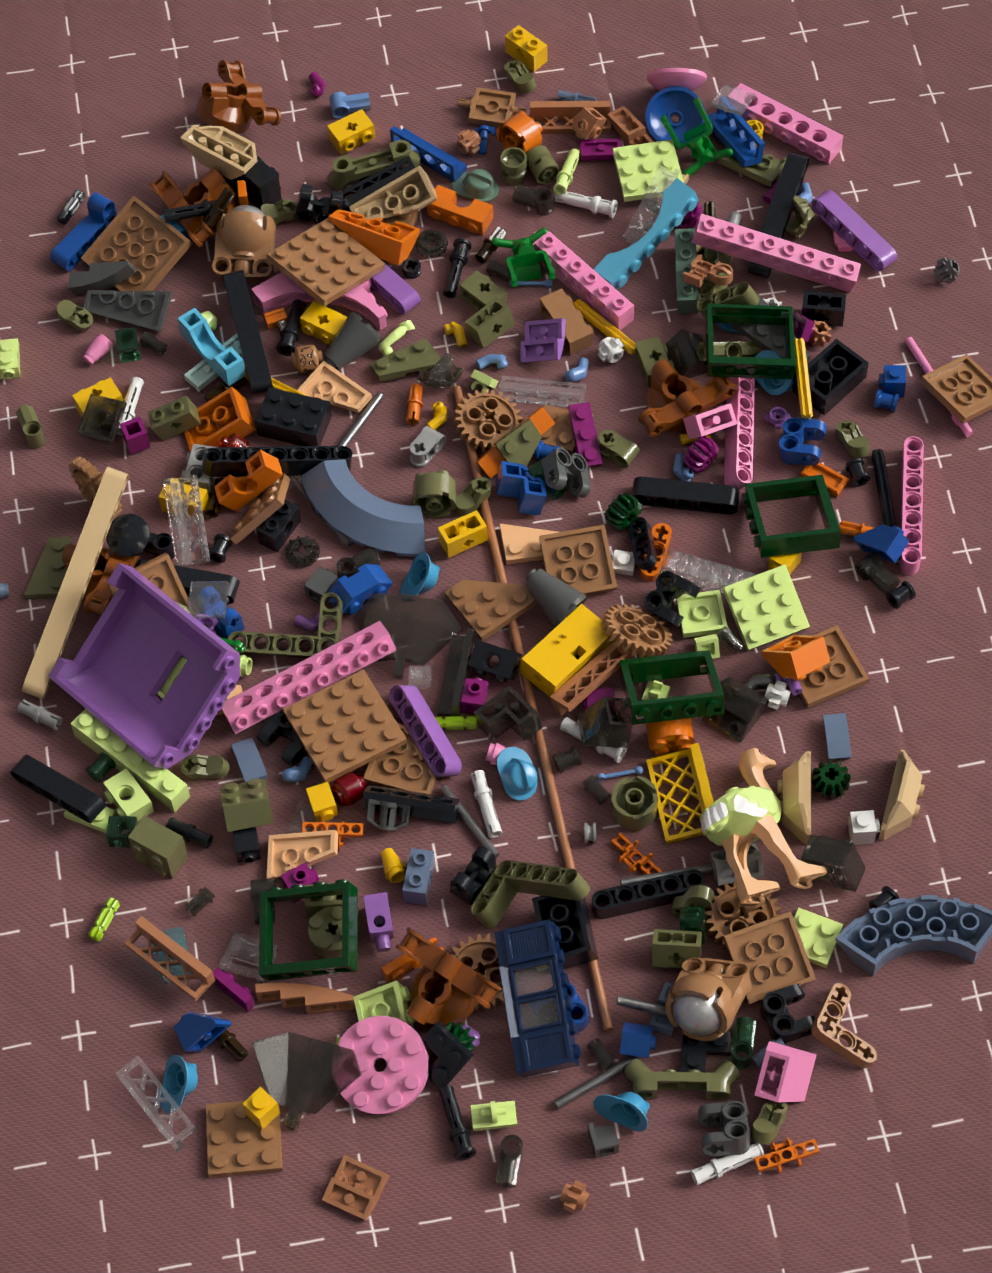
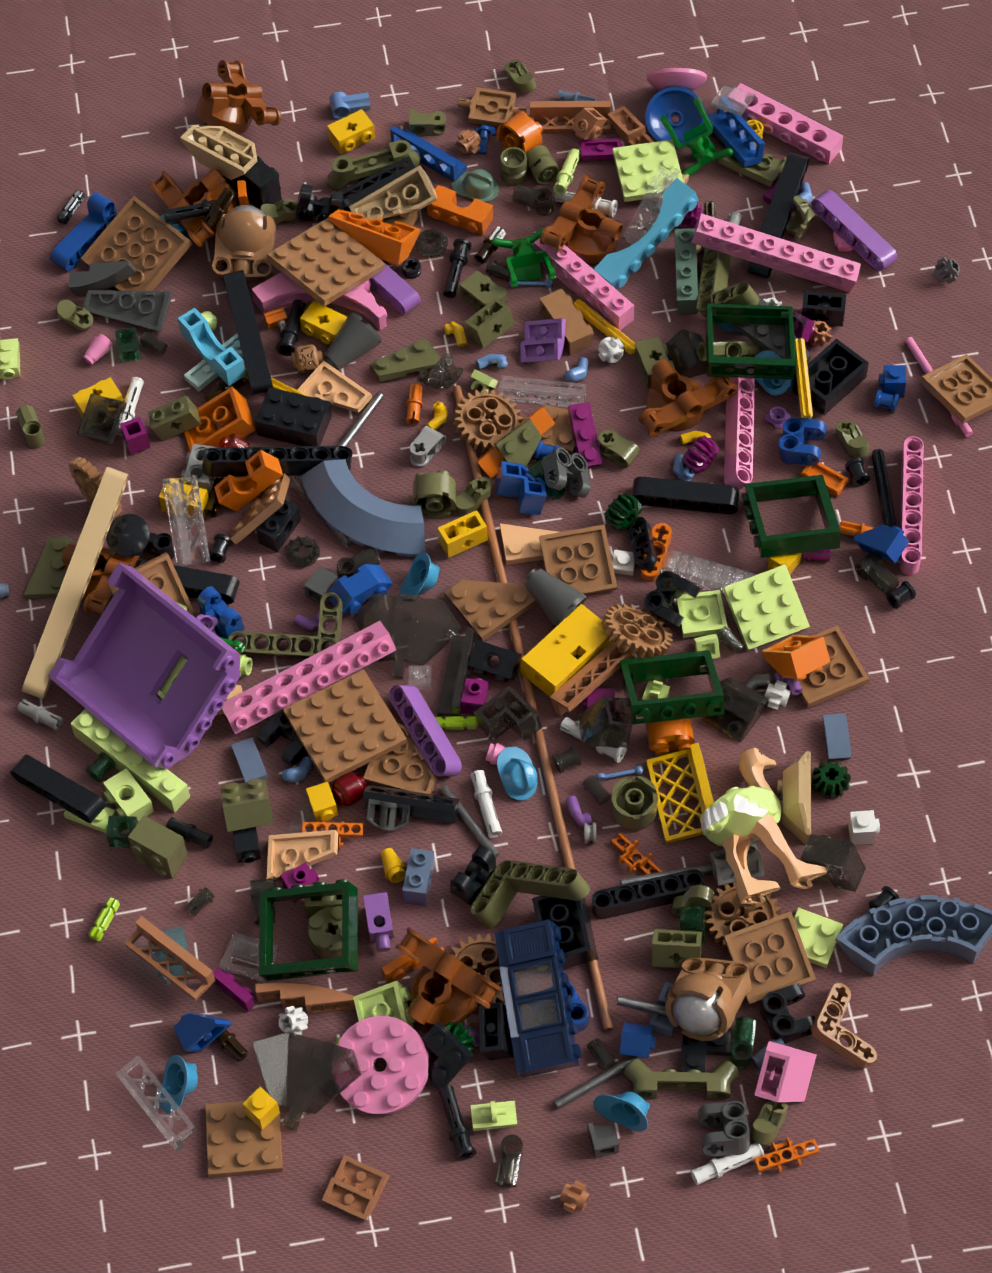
(204, 767): olive piece -> none
(208, 599): clear piece -> none
(293, 1020): none -> white gear
(319, 85): magenta arm -> none
(399, 332): yellowish green arm -> none
(427, 124): none -> olive leg
(494, 1032): none -> black brick
(526, 48): yellow brick -> none
(575, 811): none -> medium lavender arm
(582, 227): none -> dark orange piece
(703, 270): nougat piece -> none
(709, 421): bright pink brick -> none
(816, 555): none -> magenta pin
(902, 797): tan wedge -> none

